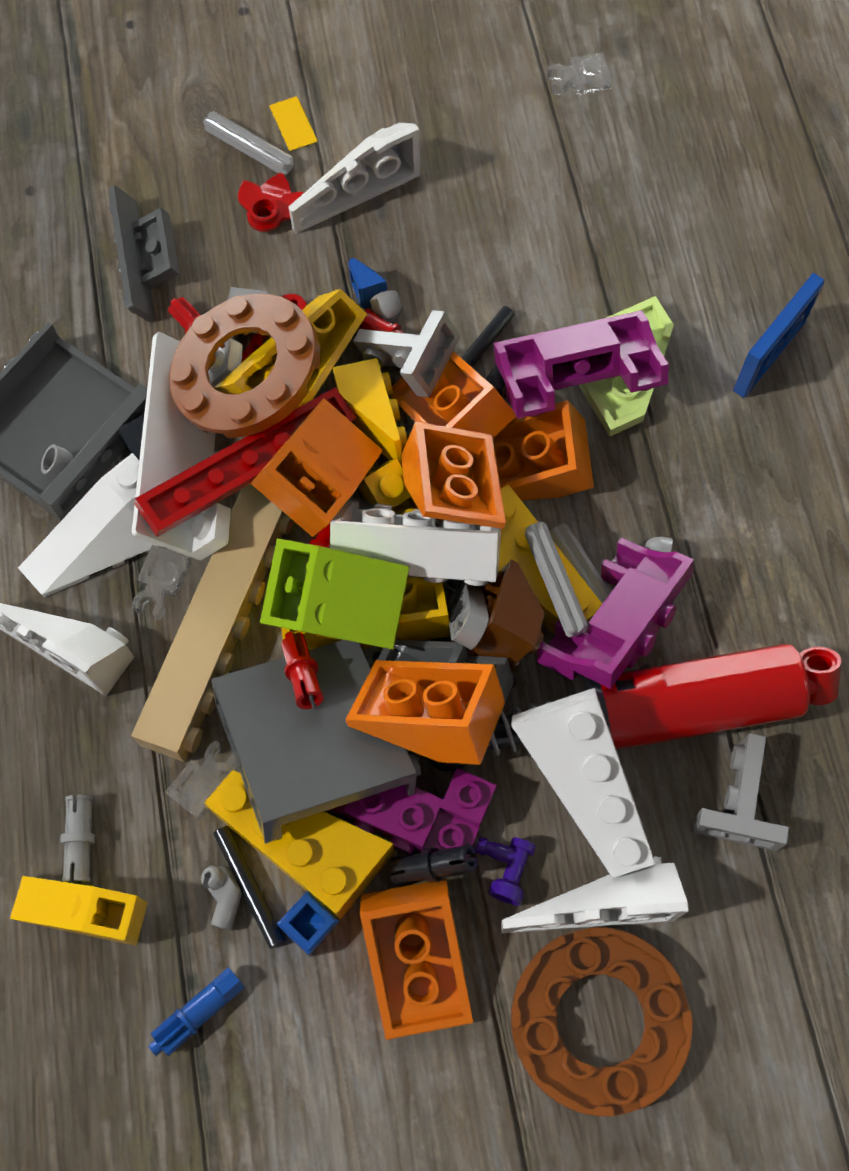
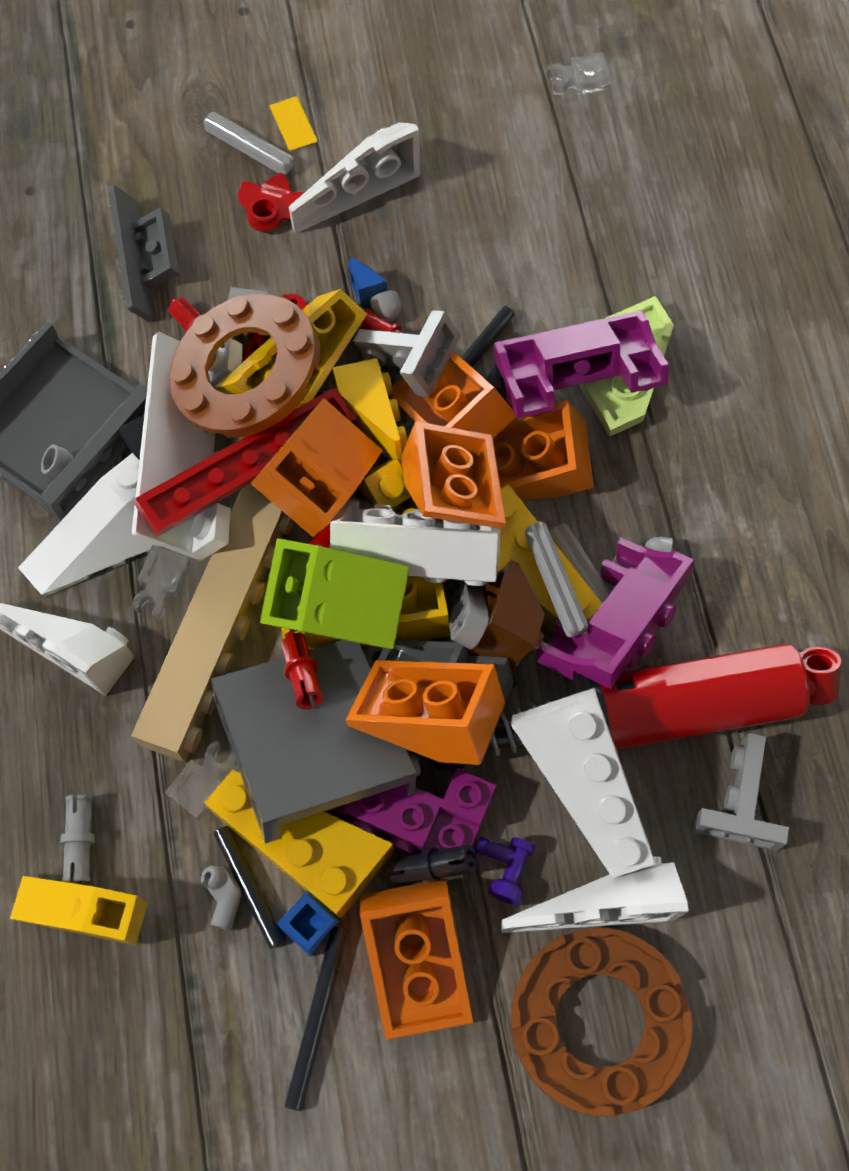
(195, 1013): blue piece -> none
(316, 1019): none -> black bar
(778, 335): blue tile -> none

